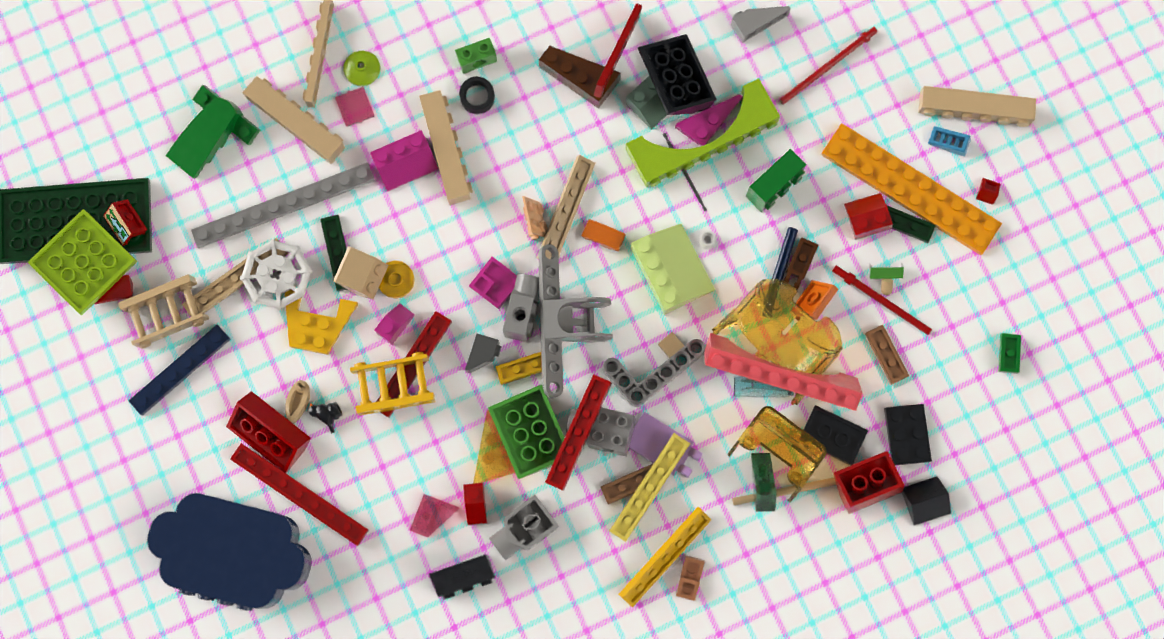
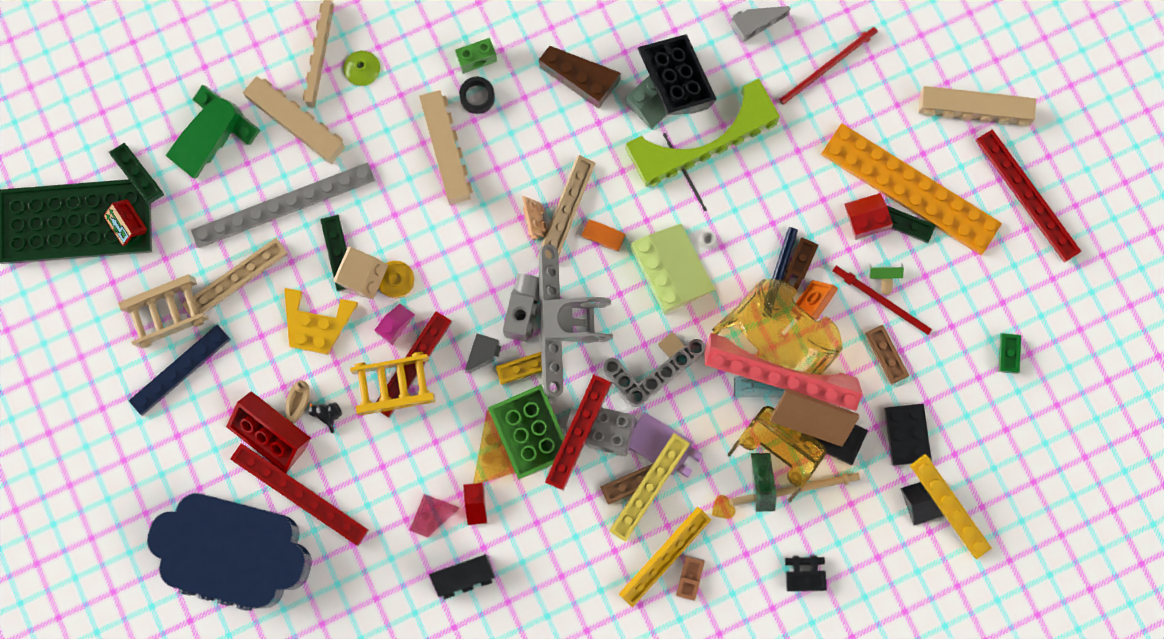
(82, 262): lime plate -> none
(120, 290): red slope -> none
(136, 173): none -> dark green tile
(266, 269): white plate -> none
(354, 106): clear pink piece -> none
(404, 160): dark pink slope -> none
(494, 282): dark pink plate -> none
(524, 528): light grey brick -> none
(618, 50): red tile -> none
(705, 124): dark pink wing -> none
(722, 508): none -> clear yellow tile
(776, 181): green brick -> none
(805, 580): none -> black plate
(814, 417): none -> medium nougat tile
(868, 482): red slope -> none
(948, 147): dark azure slope -> none
(950, 506): none -> yellow plate
(988, 191): red slope -> none
(1028, 195): none -> red plate

